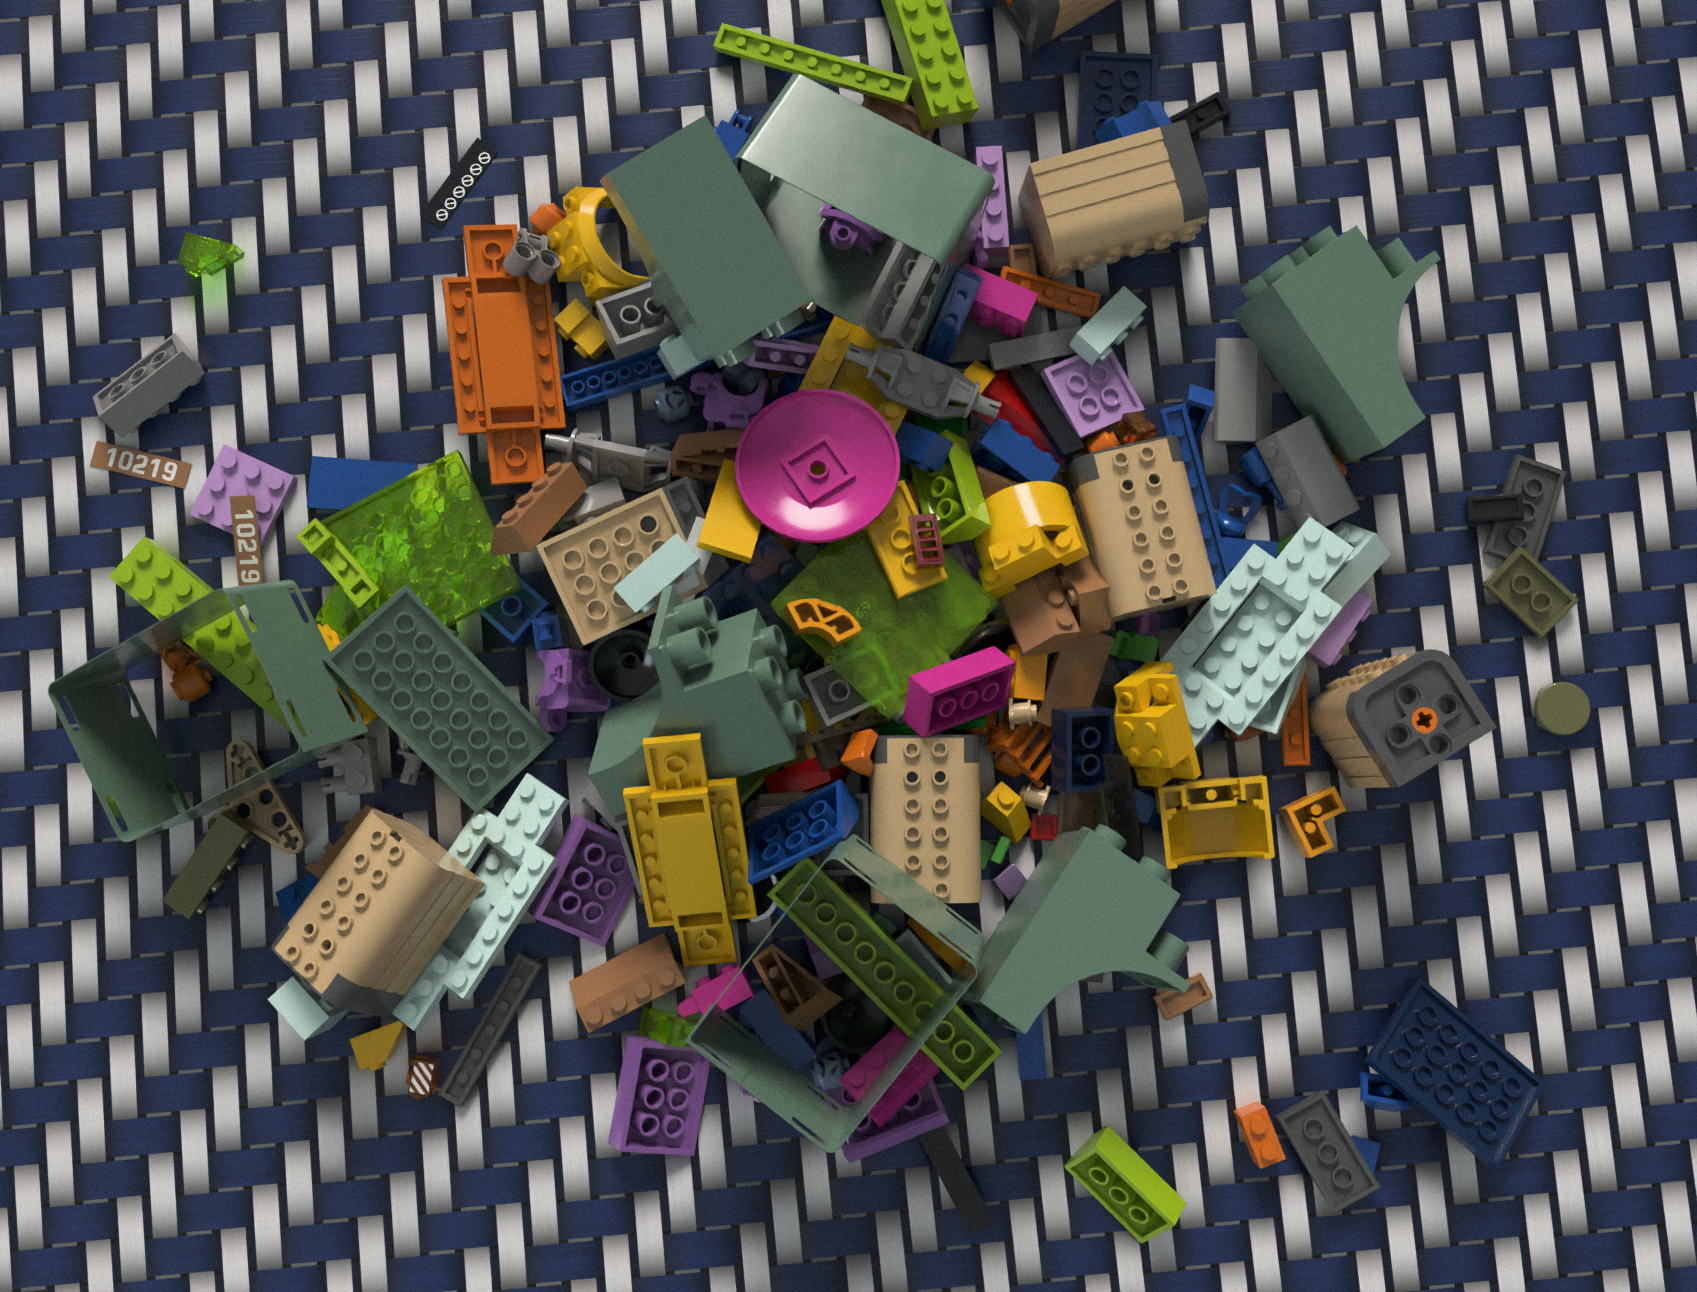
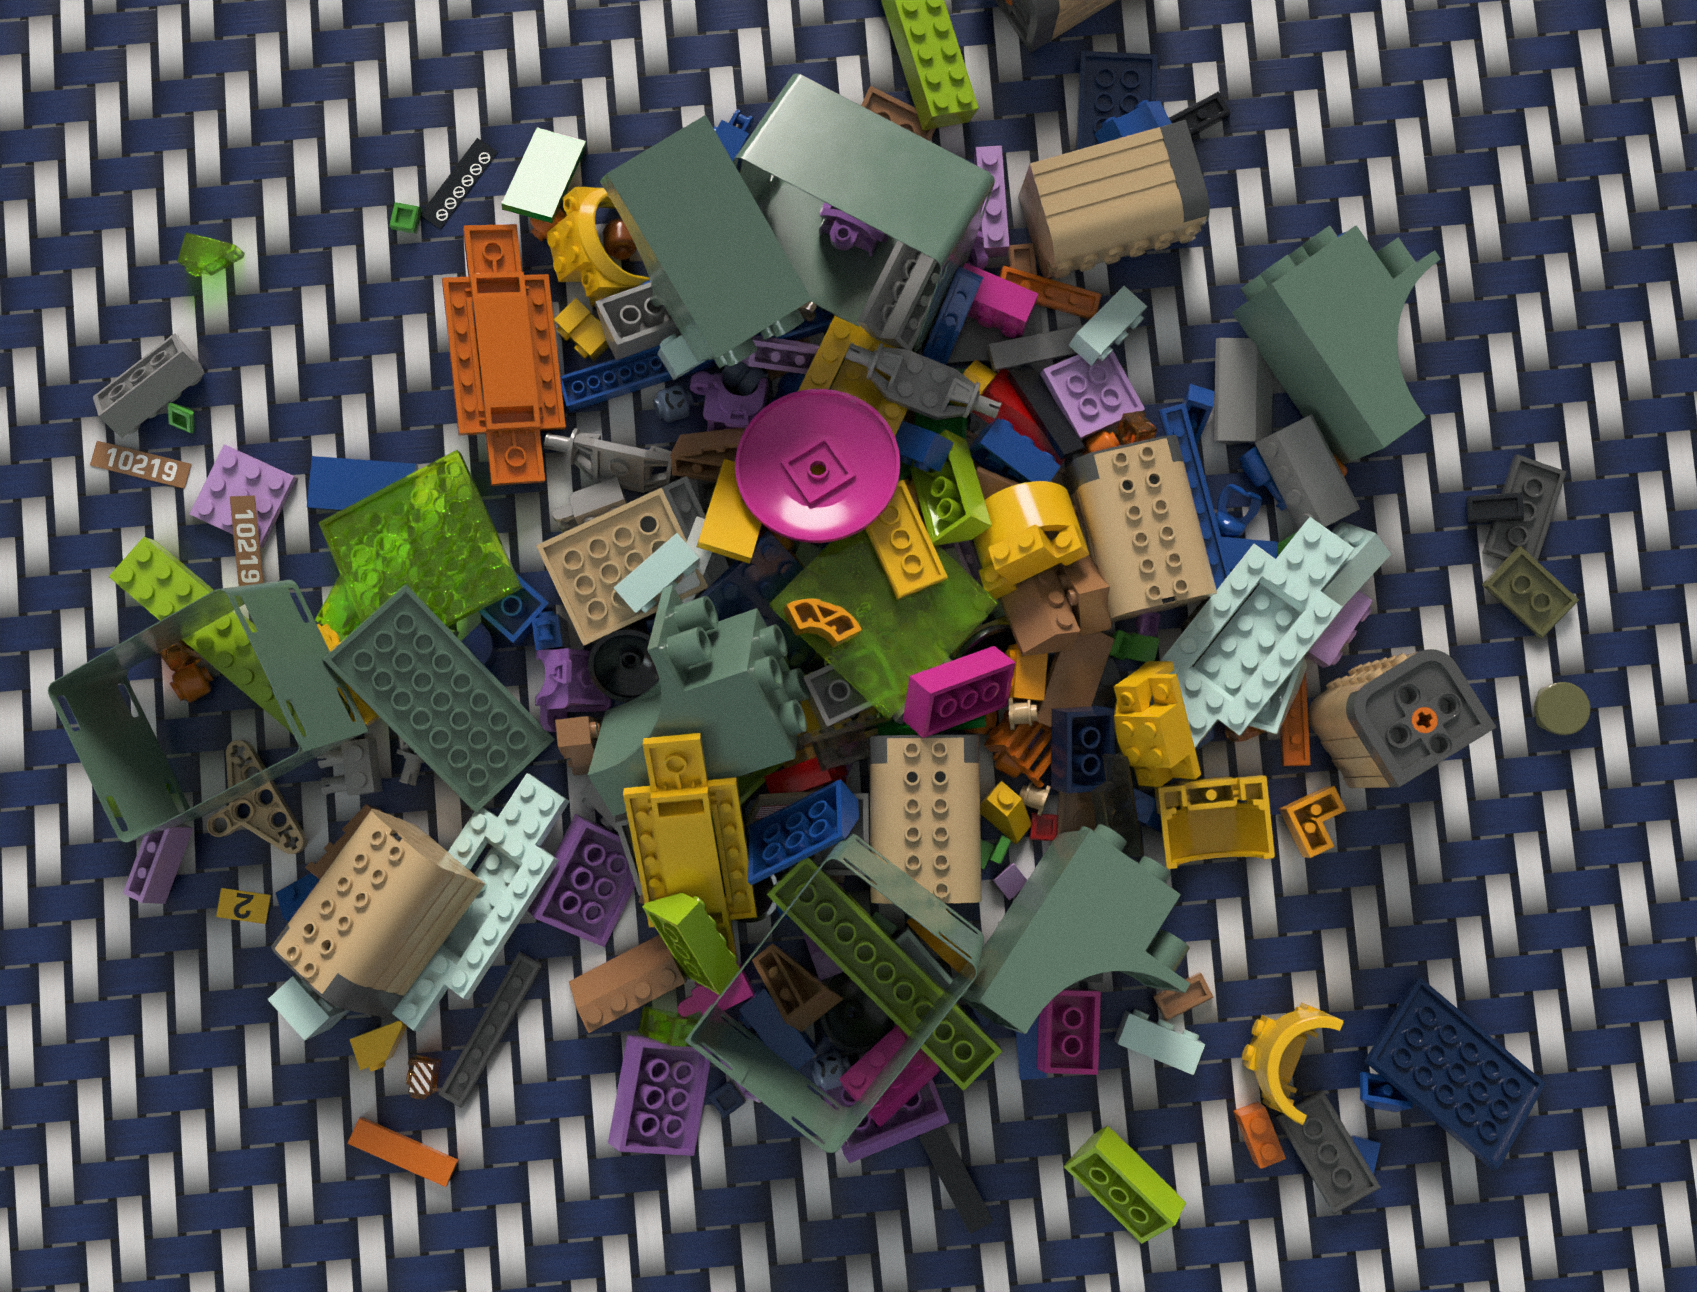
(157, 864): none -> lavender brick
(181, 417): none -> bright green slope
(209, 863): olive brick -> none
(243, 906): none -> yellow sticker
(339, 563): lime slope -> none
(403, 1151): none -> orange tile
(405, 218): none -> bright green tile
(482, 645): none -> clear blue brick
(532, 256): light grey piece -> none
(538, 510): medium nougat slope -> none
(544, 175): none -> tile
(578, 741): none -> medium nougat wedge
(618, 240): none -> dark orange head
(693, 940): none -> lime slope
(727, 1098): none -> dark blue tile
(813, 64): lime plate -> none
(859, 750): orange tile -> none
(921, 562): dark red slope -> none
(1070, 1033): none -> dark pink brick
(1159, 1041): none -> light aqua brick
(1277, 1050): none -> yellow piece

